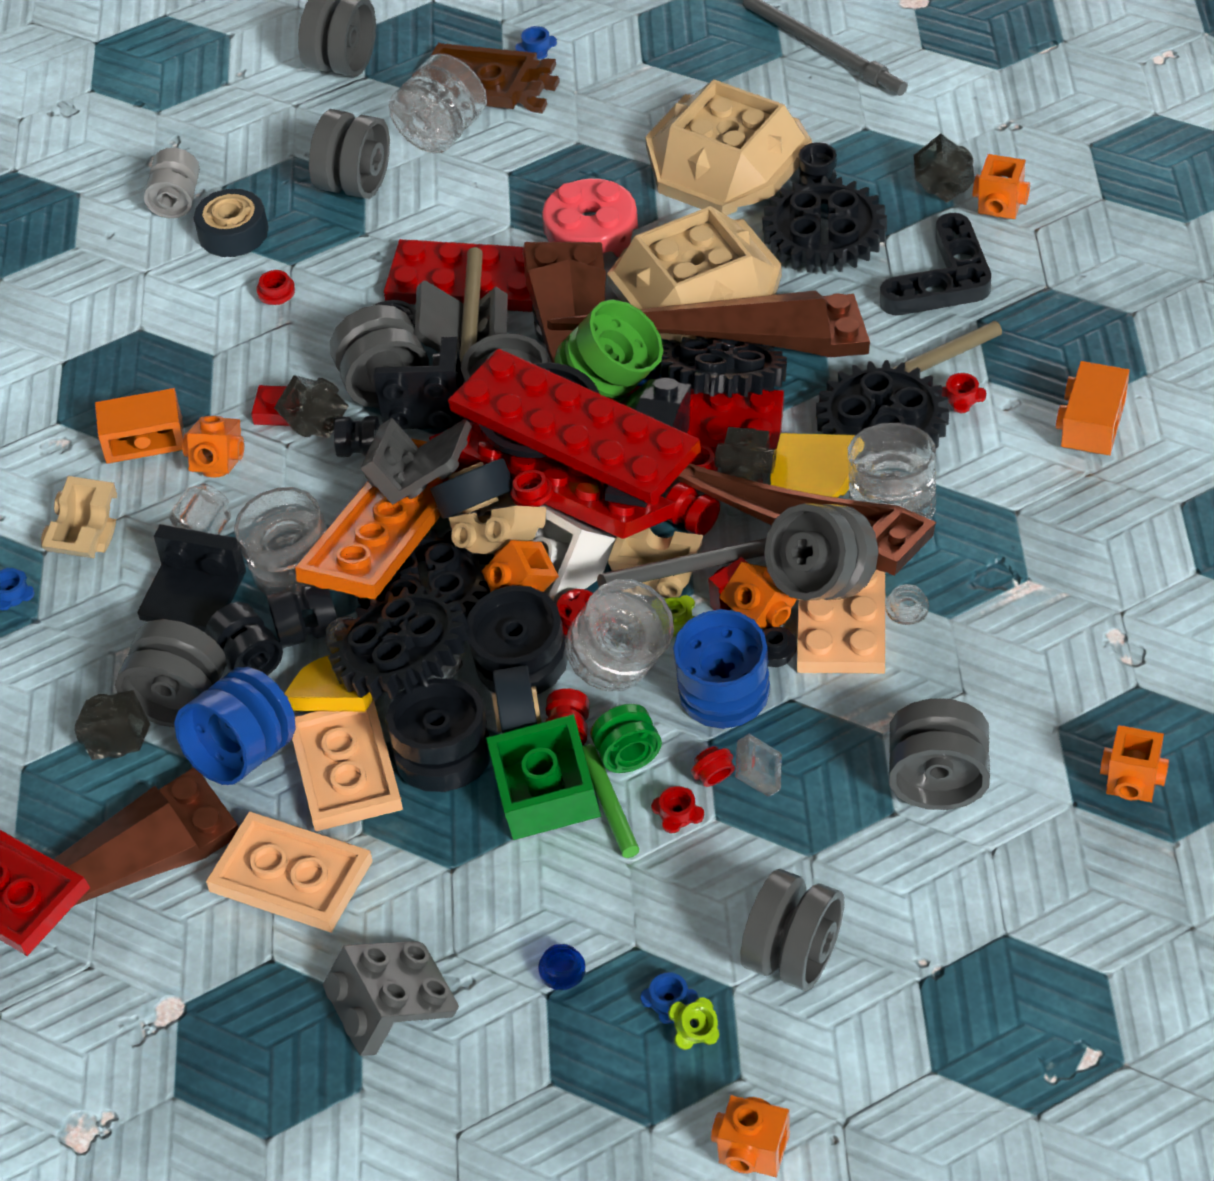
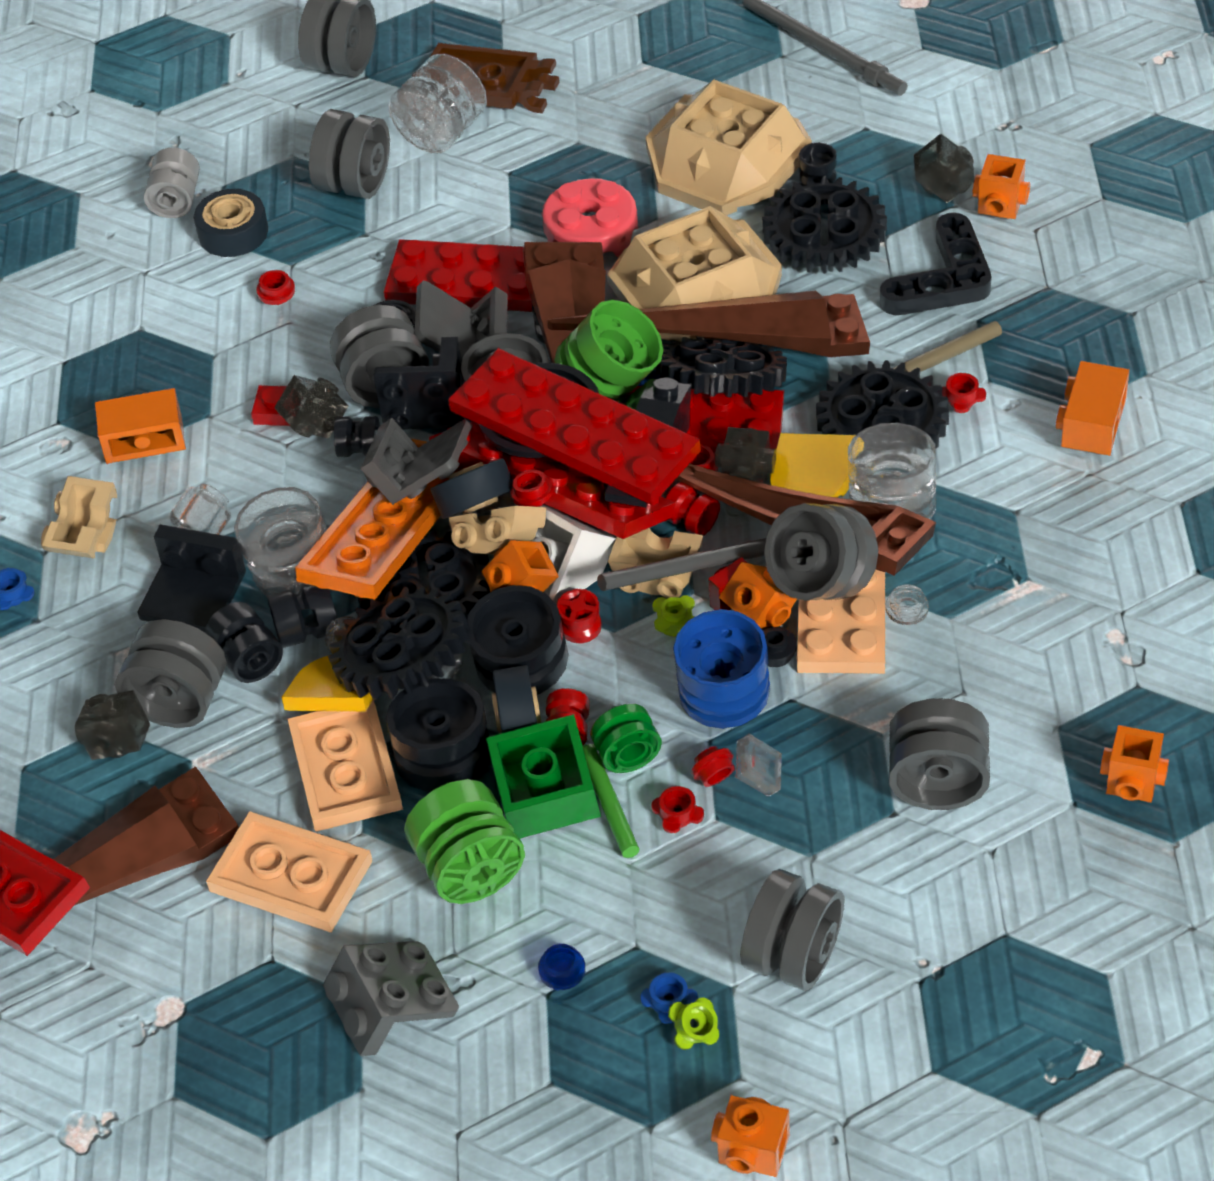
(213, 445): orange brick -> none
(235, 725): blue wheel -> none
(464, 841): none -> bright green wheel
(471, 300): dark tan bar -> none
(536, 40): blue plate -> none
(631, 618): clear wheel -> none

